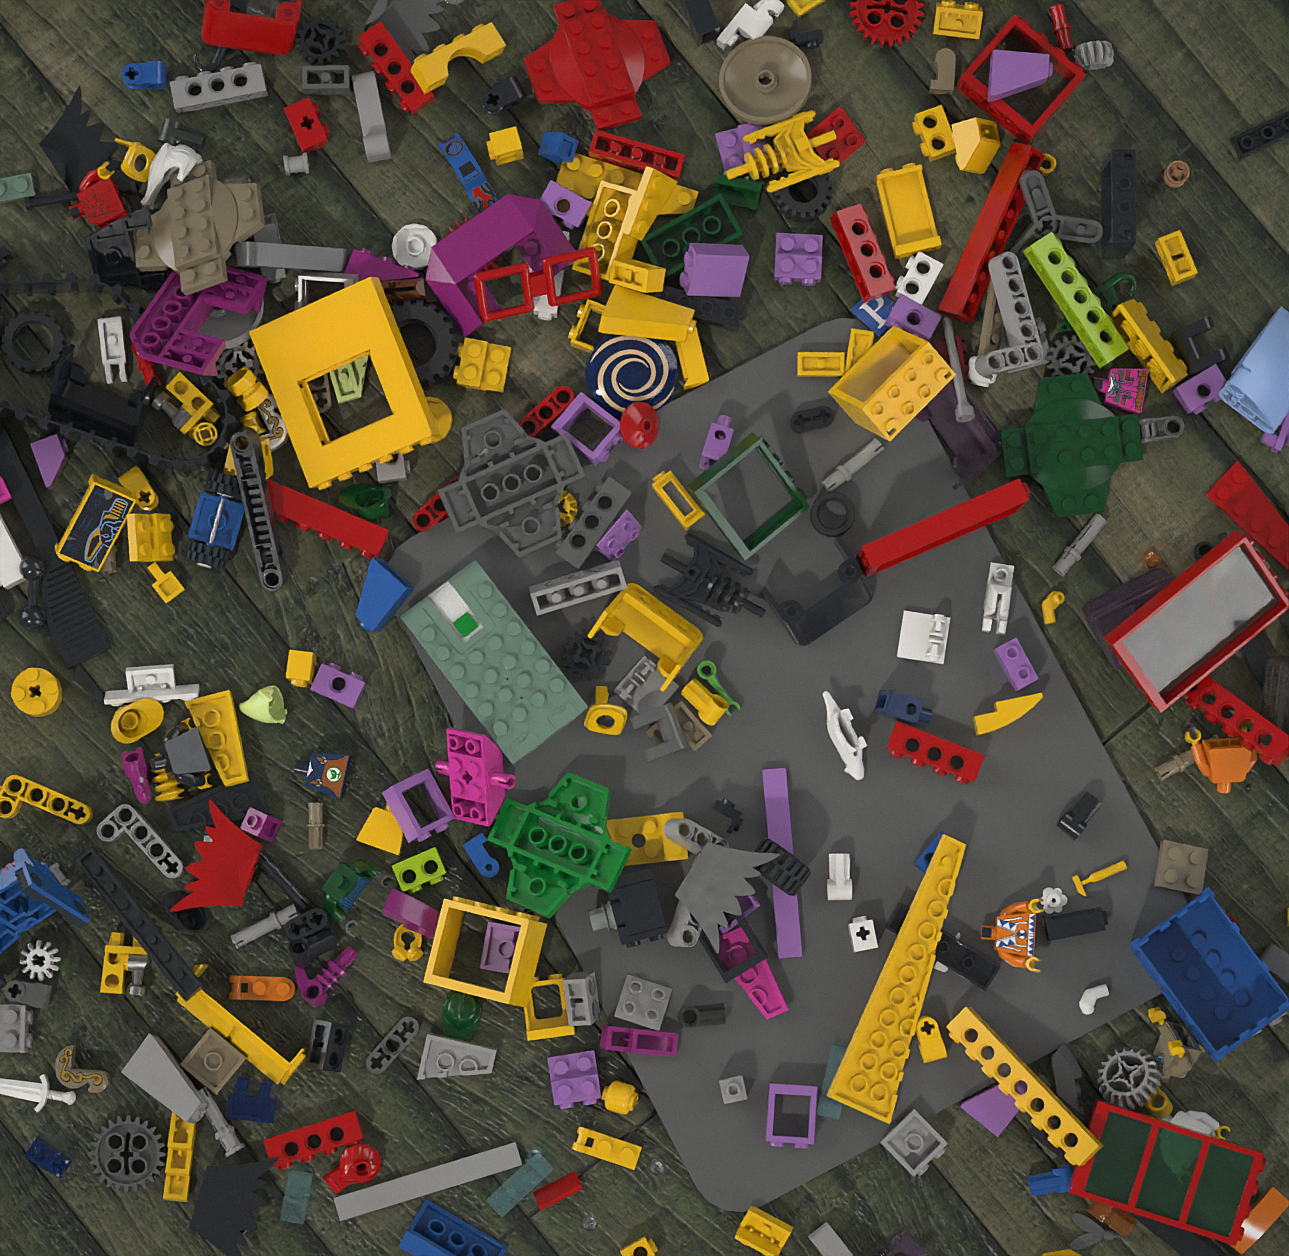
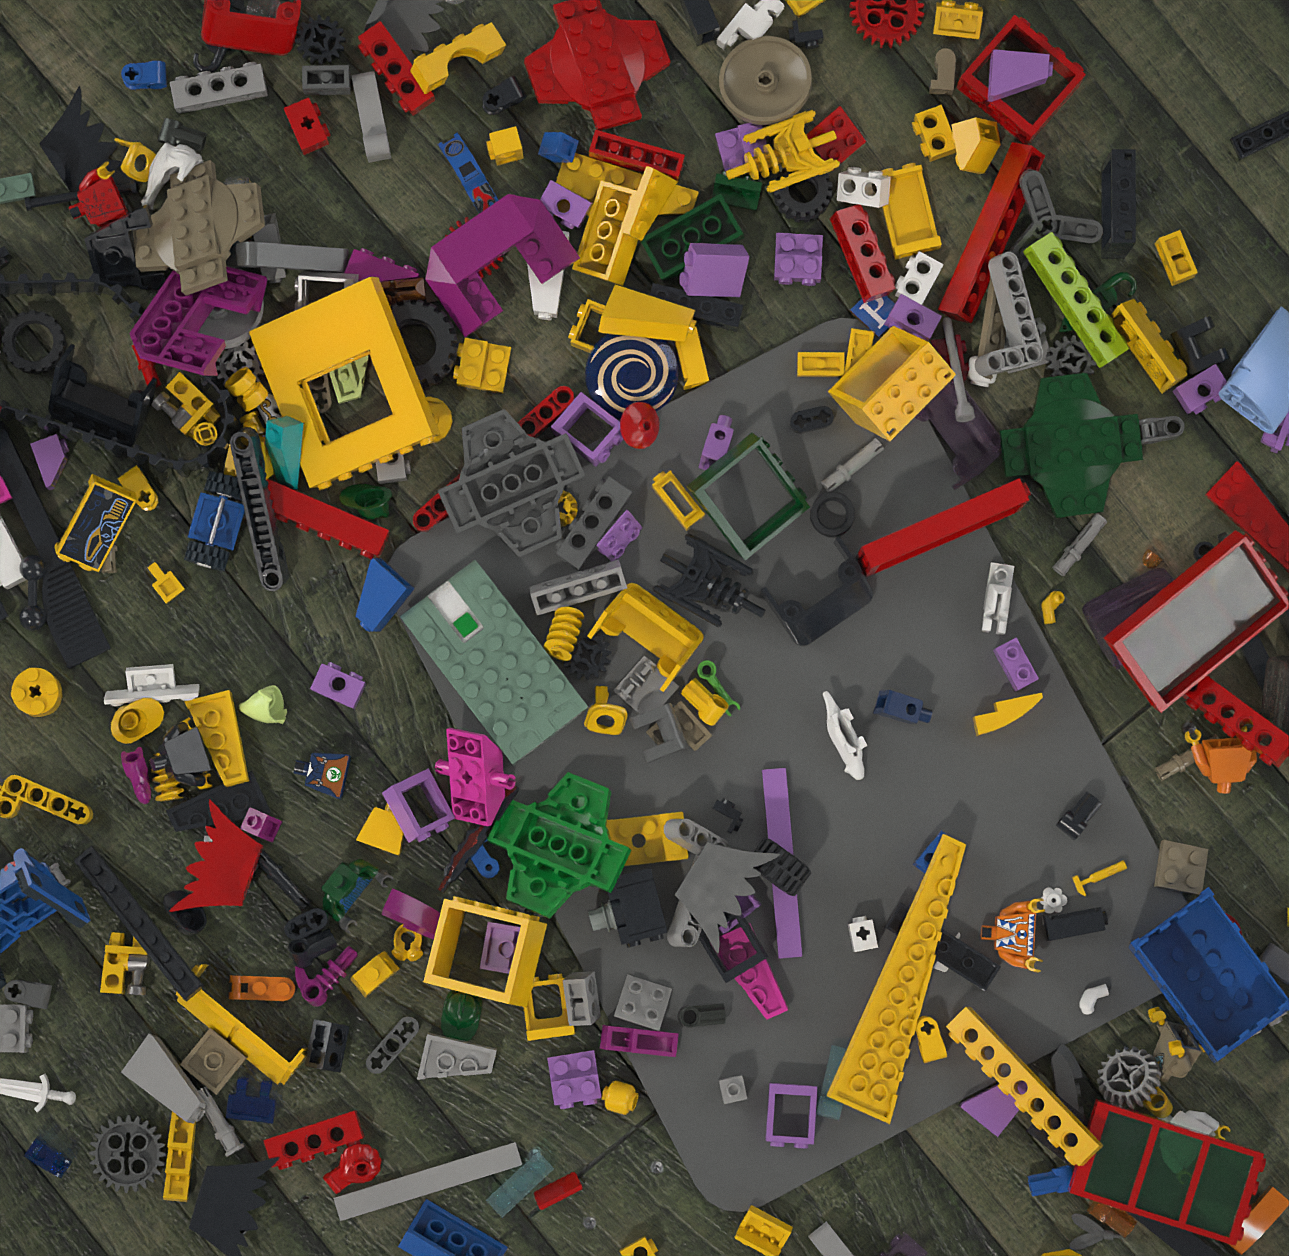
(40, 969): white gear -> none
(76, 1078): dark tan animal -> none
(113, 347): white hinge -> none
(145, 844): light grey beam -> none
(150, 537): yellow plate -> none
(265, 925): light grey pin -> none
(284, 445): none -> teal slope
(296, 164): light grey bush -> none
(296, 1196): clear light blue slope -> none
(301, 668): yellow brick -> none
(315, 826): dark tan axle -> none
(374, 973): none -> yellow torso
(413, 246): white tile -> none
(417, 864): lime brick -> none
(472, 843): none -> black sword
(538, 284): red bar -> none
(563, 632): none -> yellow piece
(607, 1148): yellow plate -> none
(637, 275): yellow brick -> none
(839, 882): white piece -> none
(863, 193): none -> white brick
(914, 1143): light grey plate -> none
(923, 637): white hinge -> none
(970, 759): red brick -> none
(1051, 159): yellow axle -> none
(1061, 28): red pin -> none
(1094, 55): light grey gear -> none
(1123, 389): torso -> none
(1178, 170): medium nougat wheel -> none

